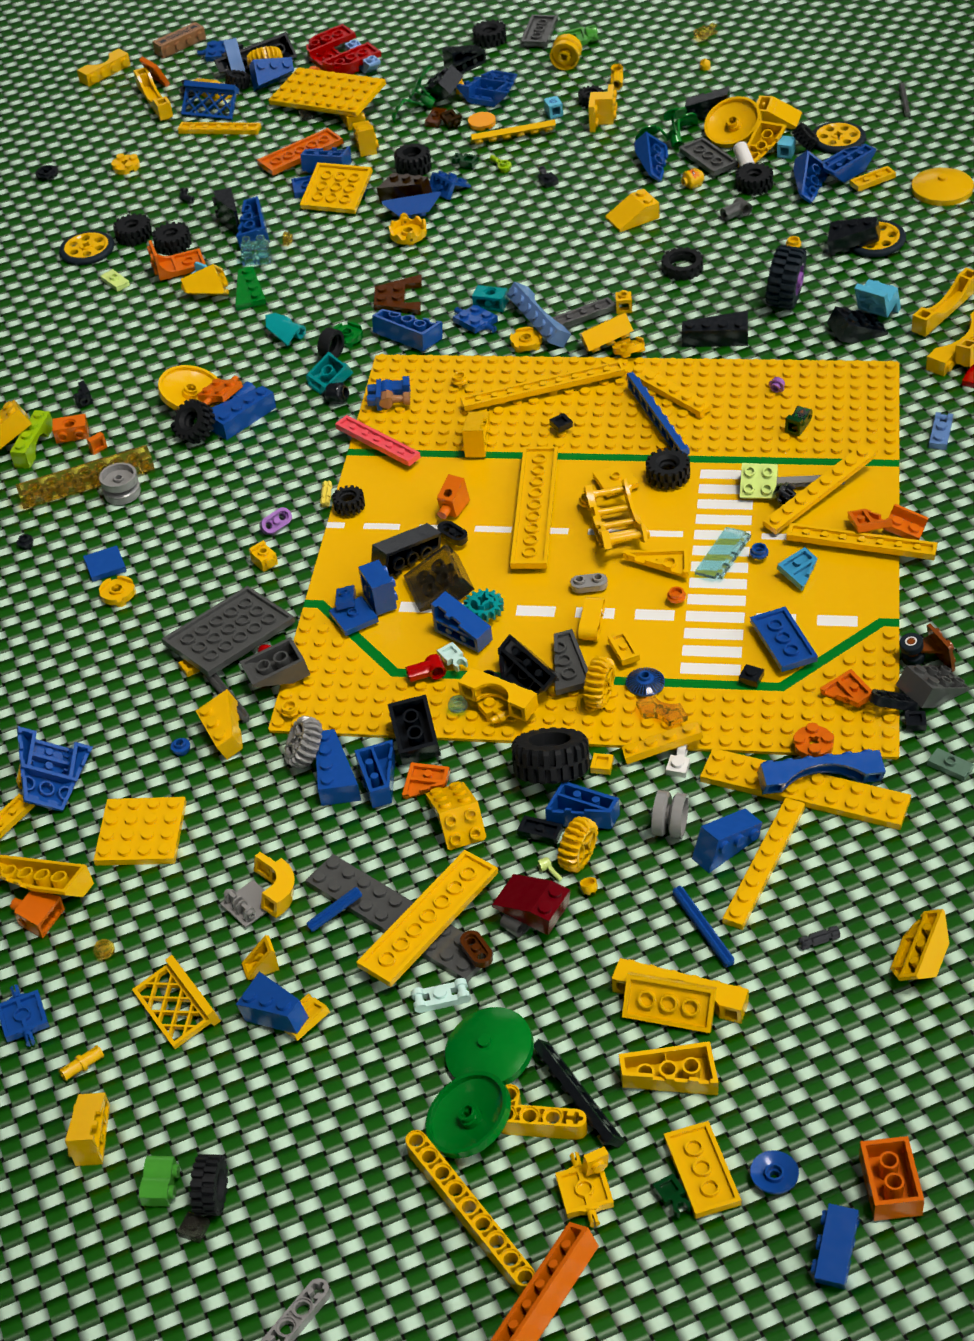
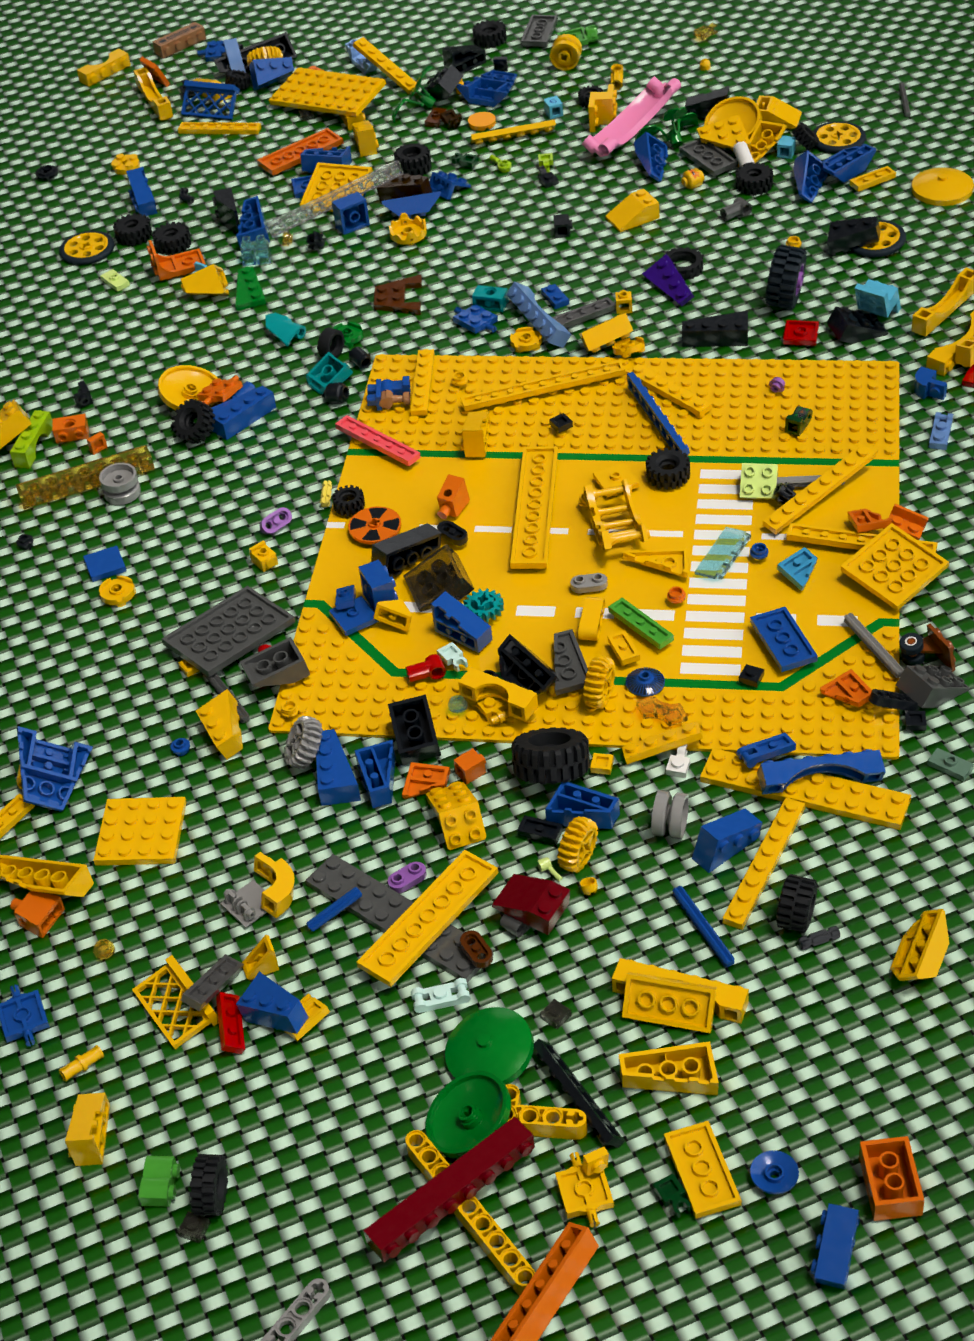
(140, 192): none -> blue wedge
(212, 982): none -> flat silver plate
(230, 1023): none -> red plate
(315, 240): none -> black gear
(324, 202): none -> clear plate
(326, 57): red plate -> none
(350, 213): none -> blue brick
(360, 357): none -> black brick
(374, 525): none -> orange piece
(385, 64): none -> yellow plate
(393, 613): none -> yellow slope
(407, 329): blue wedge -> none
(409, 876): none -> medium lavender plate
(422, 382): none -> yellow plate
(449, 1189): none -> dark red brick
(470, 766): none -> orange brick
(501, 63): none -> black plate
(545, 160): none -> lime plate
(555, 296): none -> blue plate
(555, 1014): none -> clear smoke plate
(562, 225): none -> black brick
(633, 117): none -> bright pink panel
(641, 623): none -> bright green plate
(669, 280): none -> dark purple wing
(724, 133): none -> yellow plate
(766, 749): none -> blue plate
(796, 903): none -> black tyre
(801, 332): none -> red plate
(810, 733): orange plate -> none
(871, 642): none -> light grey axle
(894, 566): none -> yellow plate
(927, 384): none -> blue brick

